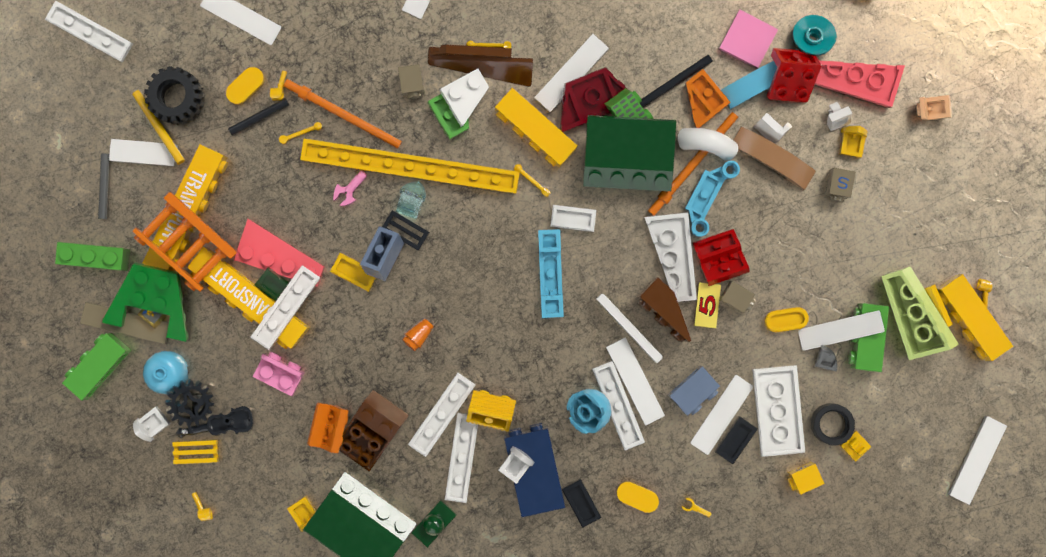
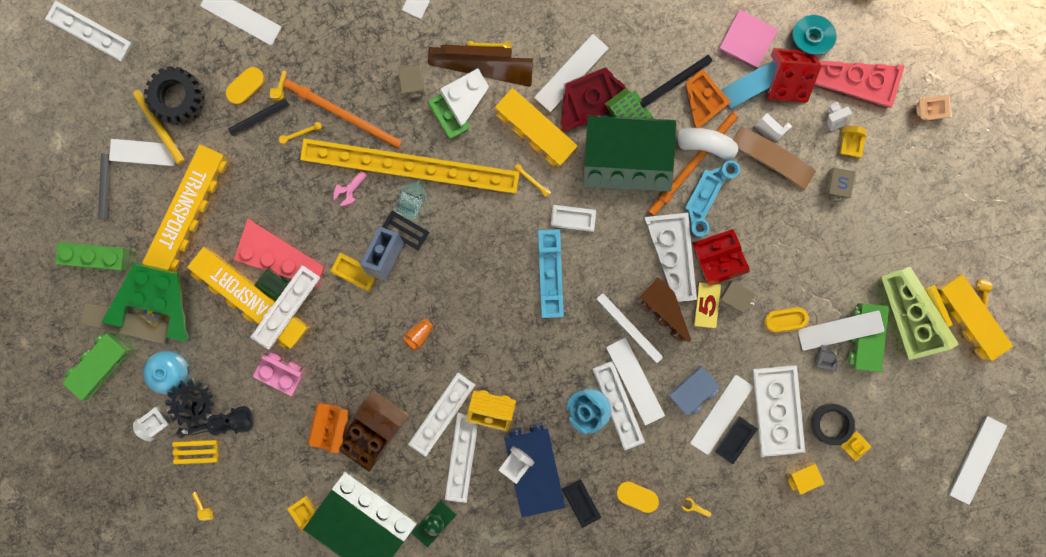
(189, 221): orange fence -> none

